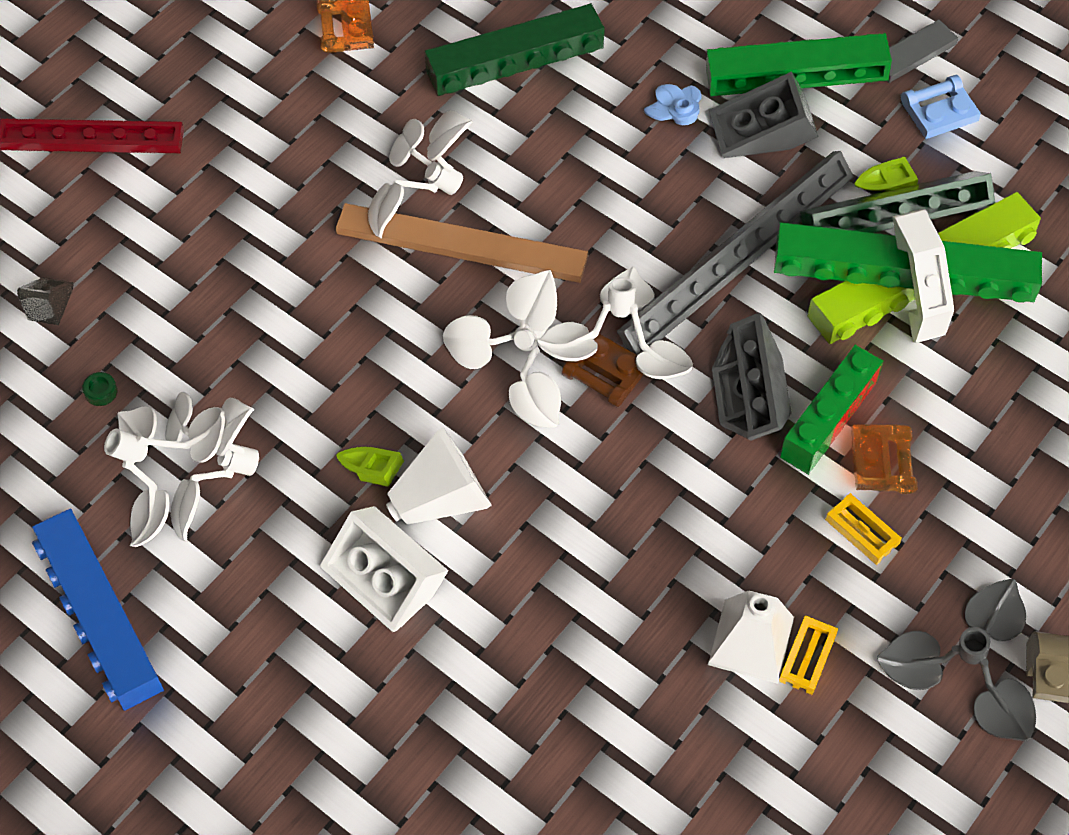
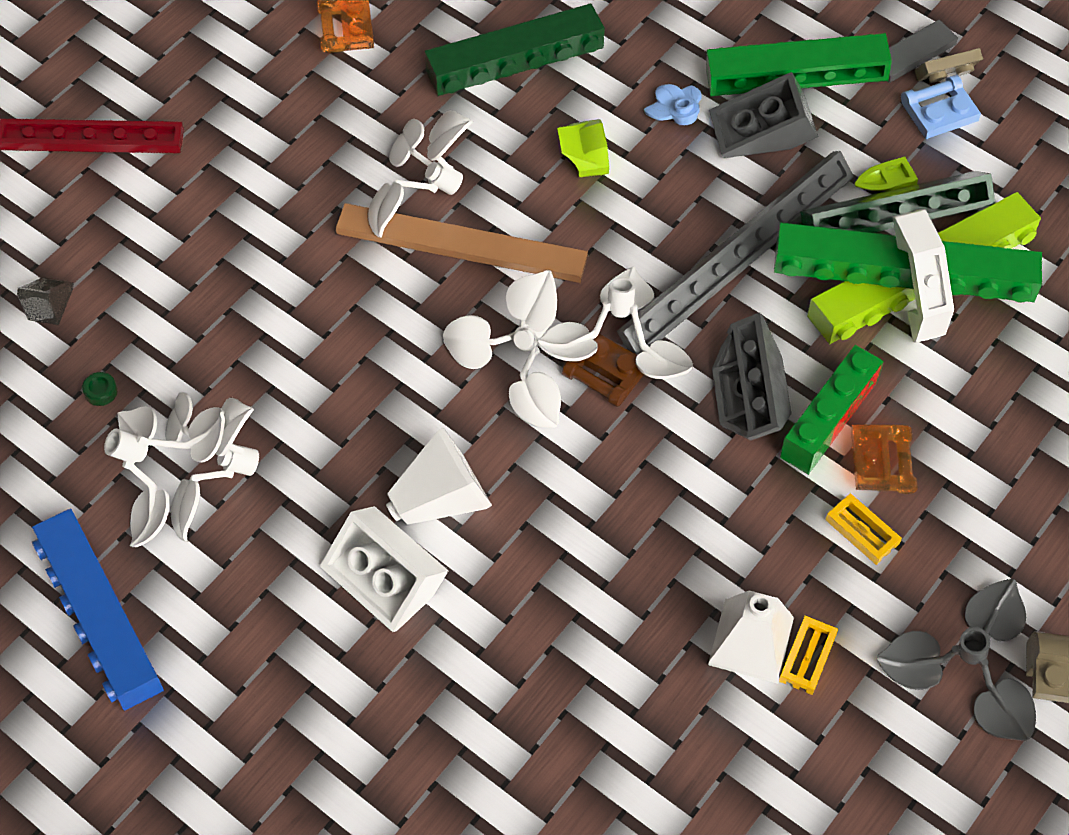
(372, 464): lime plate -> none
(586, 147): none -> lime slope
(939, 68): none -> dark tan plate

